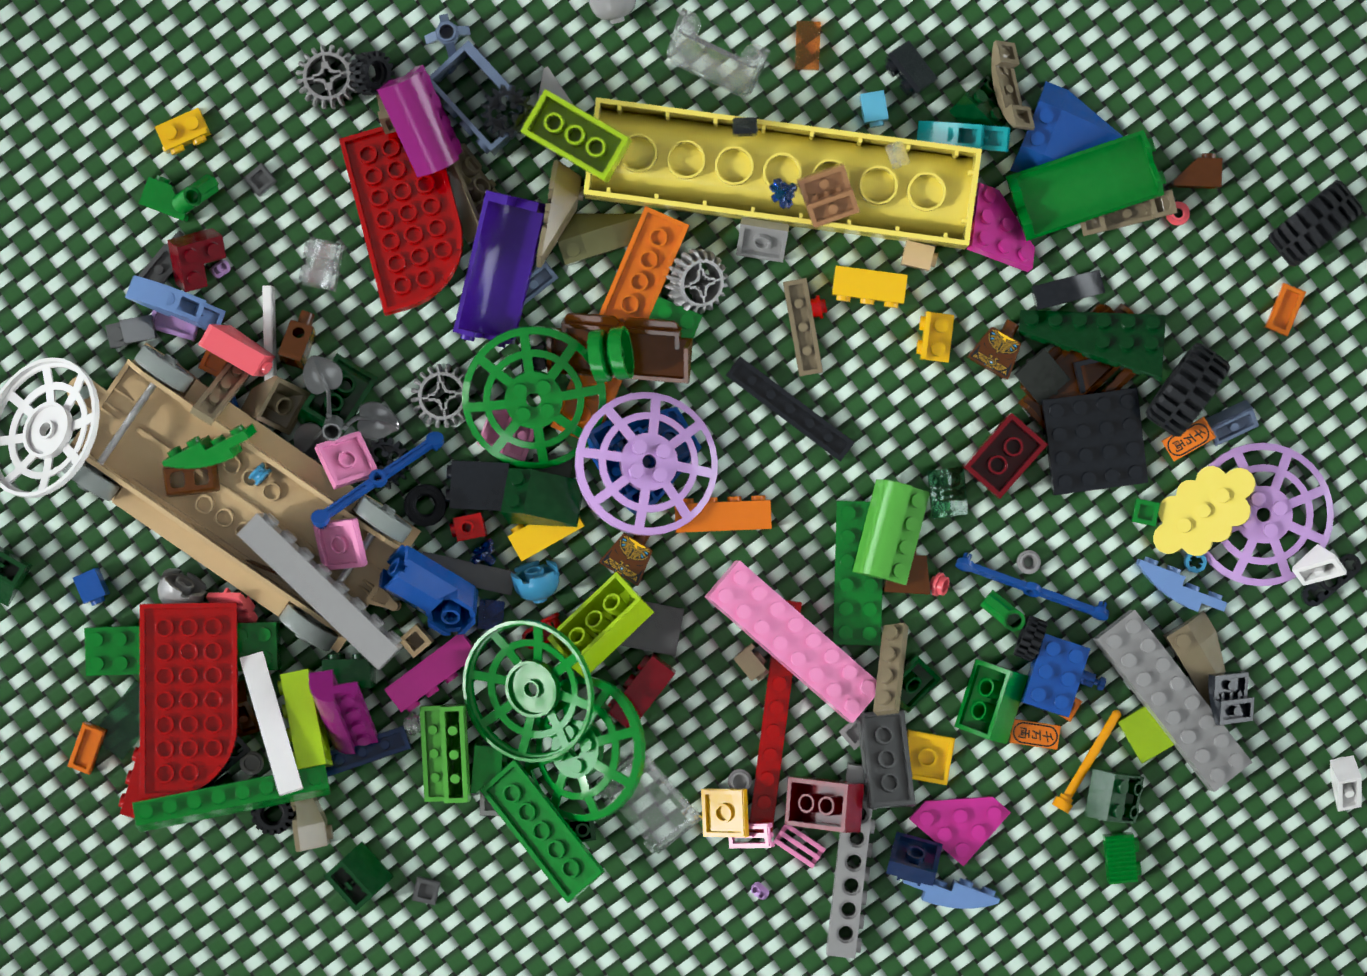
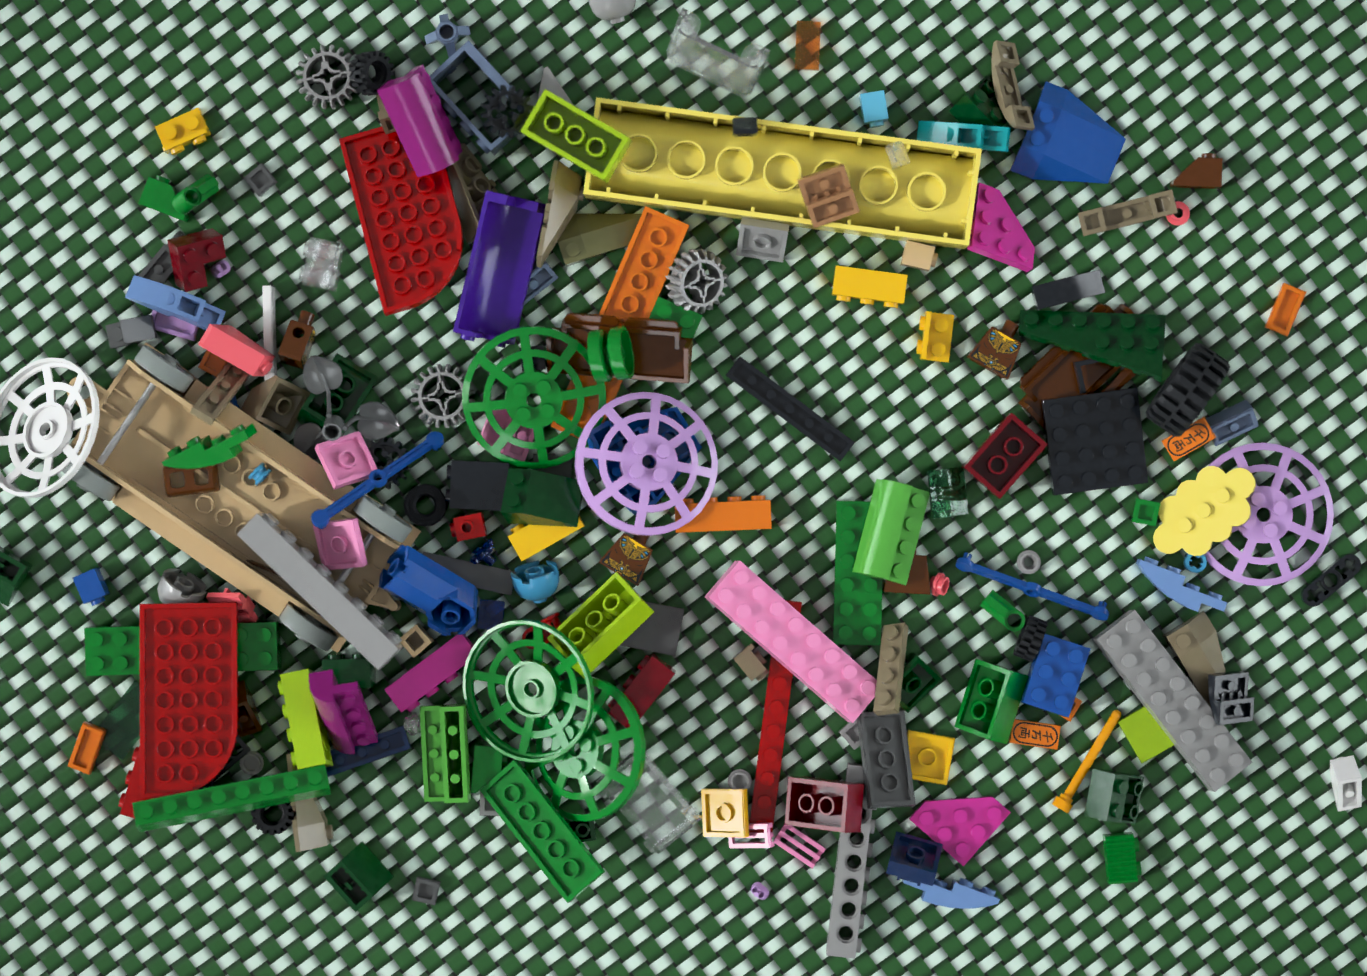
(271, 723): white tile -> none
(783, 193): clear blue plant -> none
(802, 327): dark tan plate -> none
(818, 307): red plate -> none
(910, 69): black slope -> none
(1042, 376): pearl dark grey piece -> none
(1086, 185): green cylinder -> none
(1089, 679): blue piece -> none
(1315, 223): black tyre -> none
(1318, 566): white slope -> none

